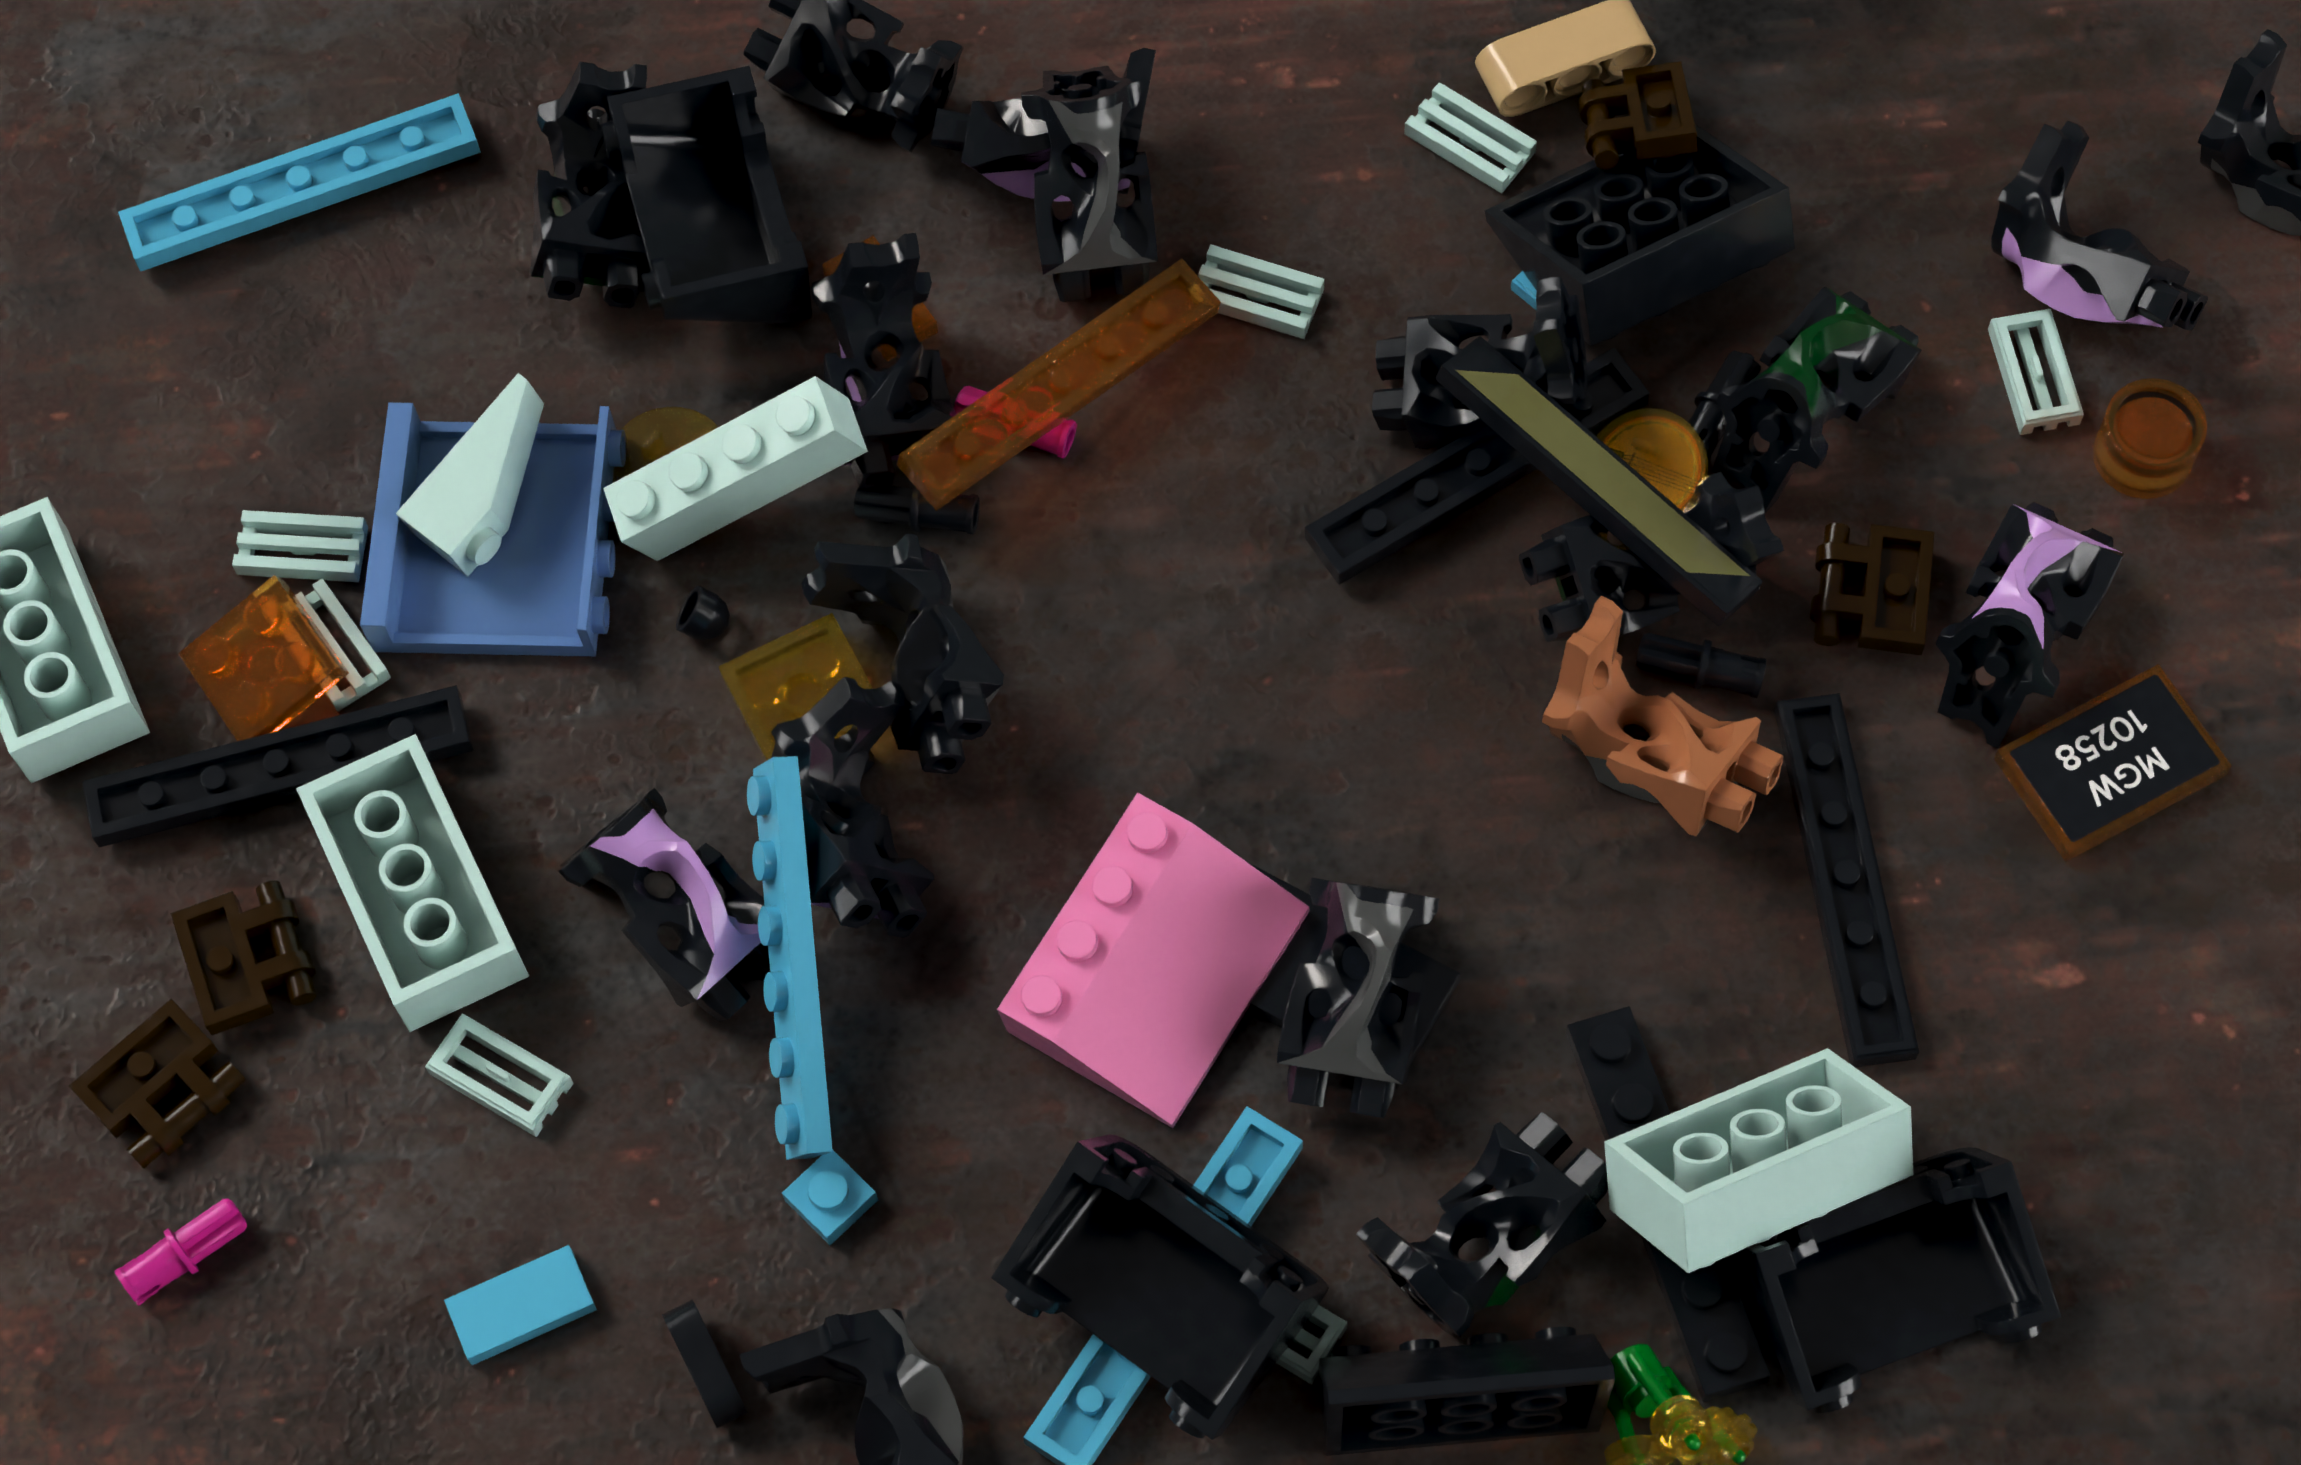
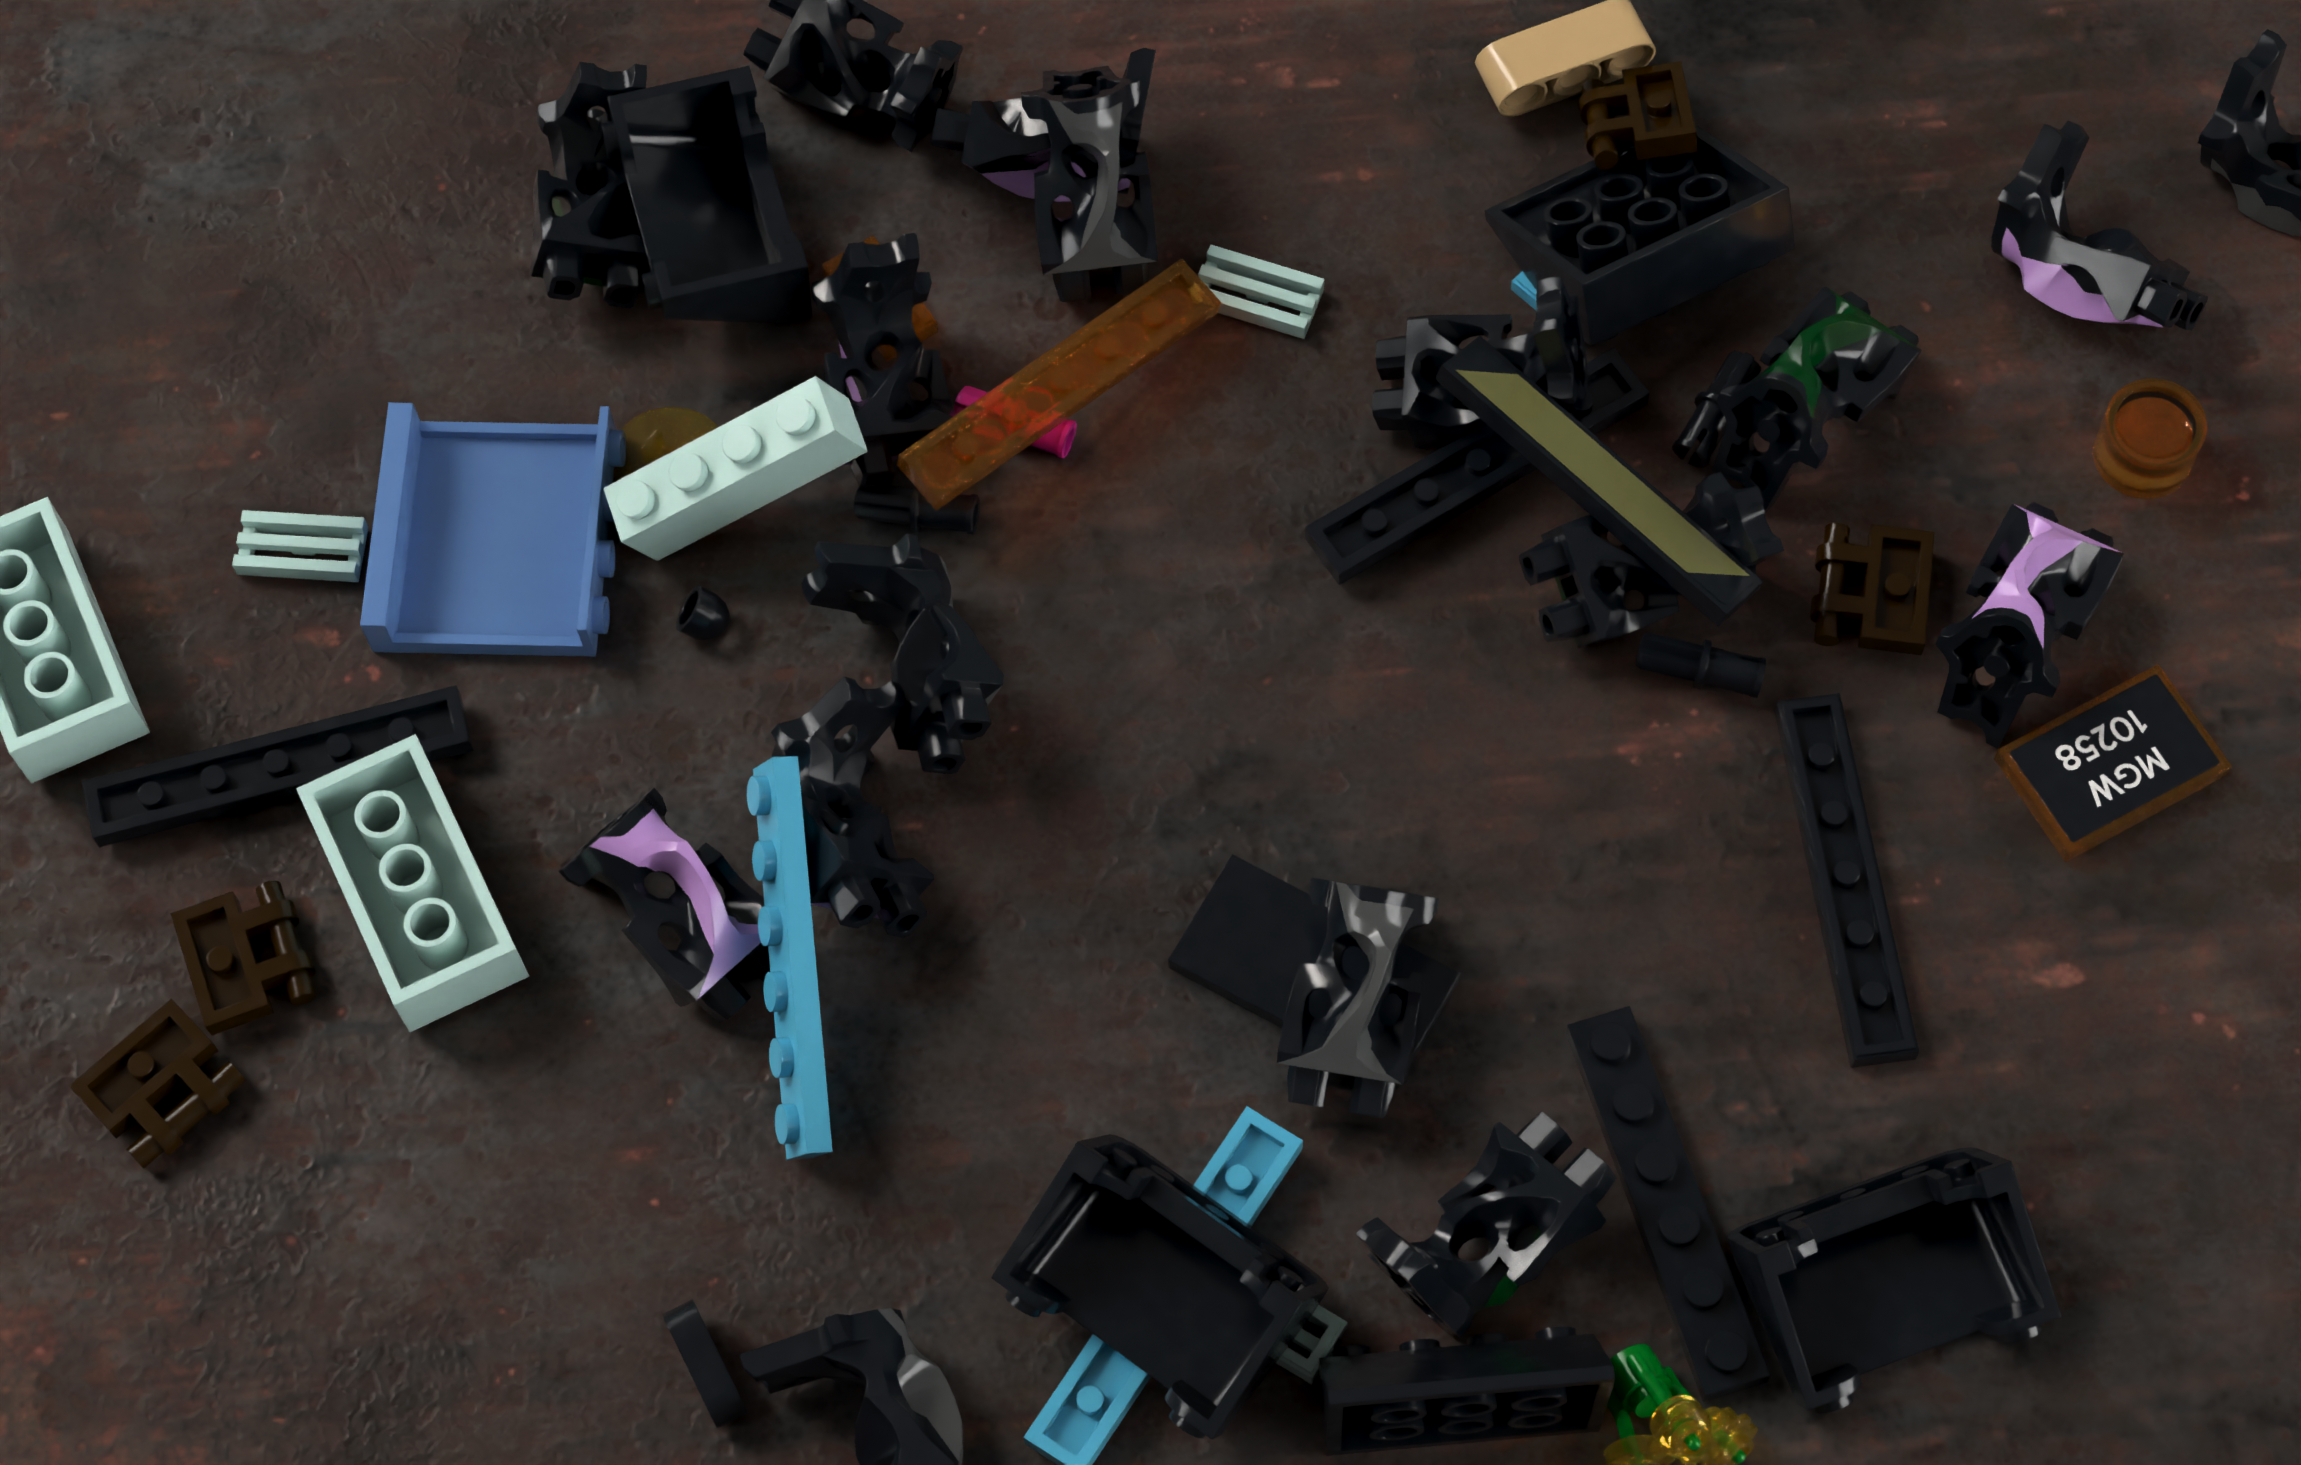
(181, 1250): dark pink axle -> none
(263, 661): clear orange plate -> none
(298, 182): medium azure plate -> none
(359, 686): light aqua tile -> none
(475, 488): light aqua slope -> none
(520, 1305): medium azure tile -> none
(542, 1102): light aqua tile -> none
(790, 677): clear yellow plate -> none
(830, 1196): medium azure plate -> none
(1152, 961): bright pink slope -> none
(1476, 130): light aqua tile -> none
(1660, 450): clear yellow piece -> none
(1688, 759): nougat hips -> none
(1759, 1159): light aqua brick -> none
(2046, 414): light aqua tile -> none

